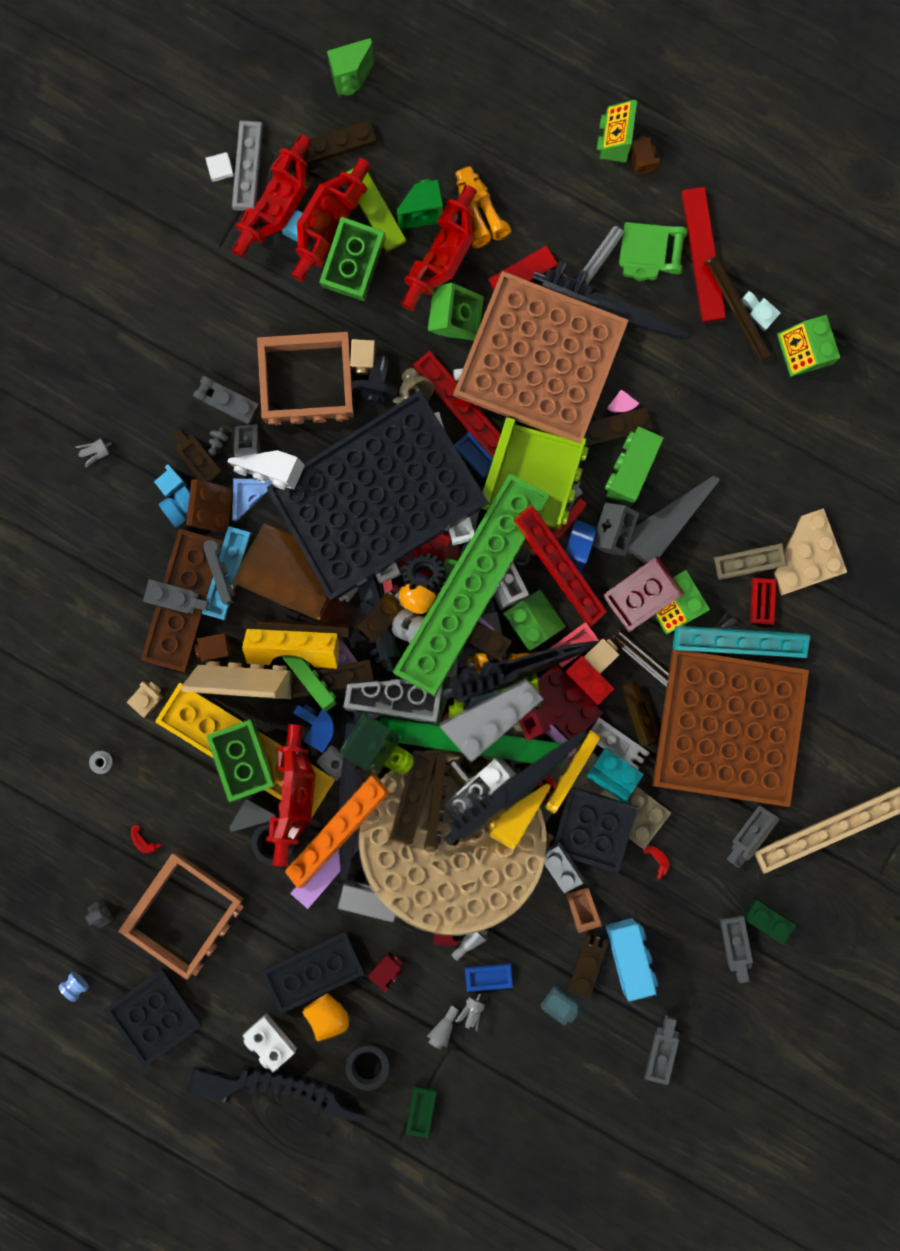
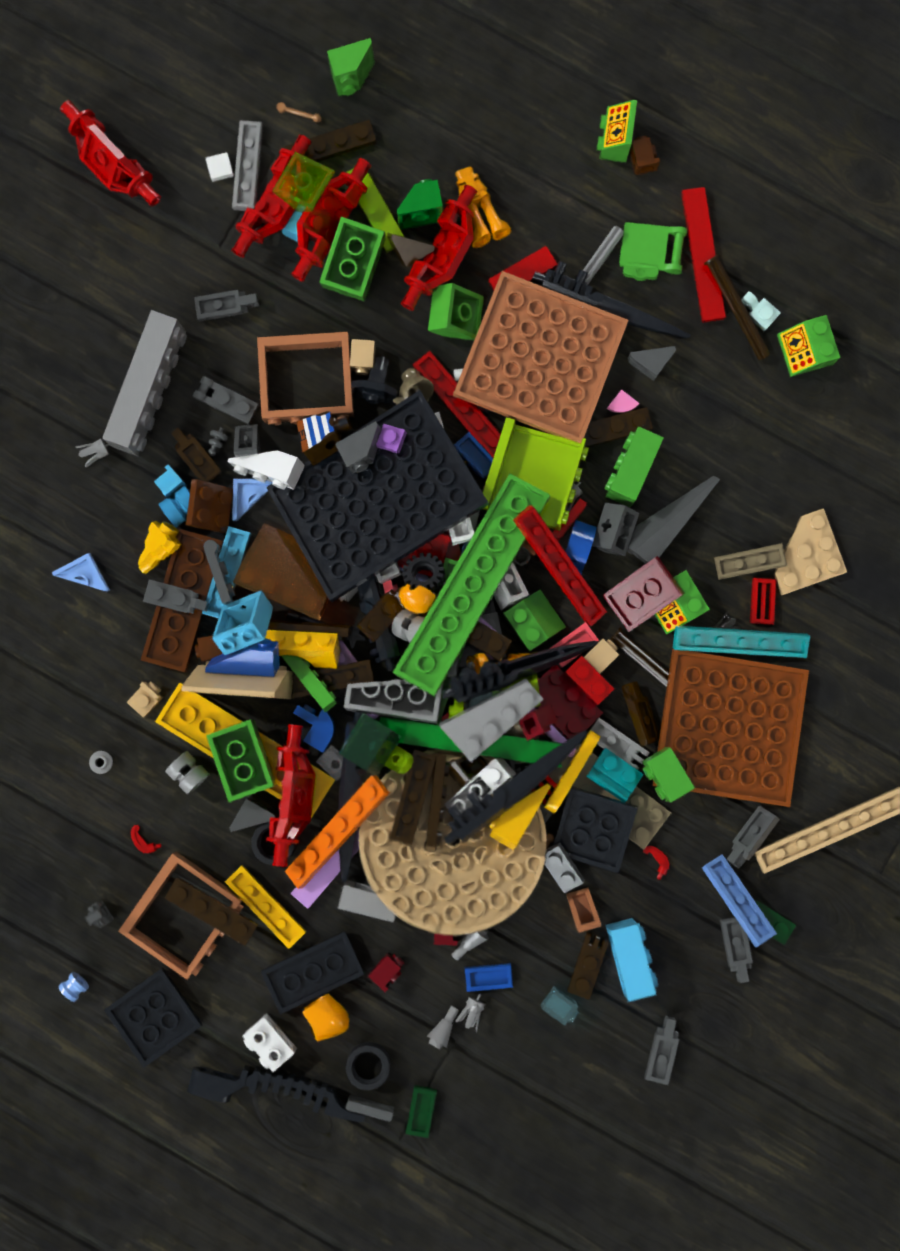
(83, 571): none -> light blue tile
(105, 158): none -> red plate
(145, 383): none -> light grey brick
(158, 545): none -> yellow rock
(193, 778): none -> light grey wheel
(211, 911): none -> dark brown plate
(224, 304): none -> dark grey hinge
(248, 623): none -> medium azure window
(254, 660): none -> blue slope
(265, 906): none -> yellow plate
(282, 108): none -> medium nougat hinge
(303, 182): none -> clear neon green slope
(320, 435): none -> torso
(360, 448): none -> dark grey slope
(370, 1108): none -> dark grey tile
(391, 438): none -> medium lavender plate
(408, 249): none -> dark brown slope
(651, 361): none -> dark grey slope
(667, 774): none -> bright green brick
(739, 900): none -> medium blue plate

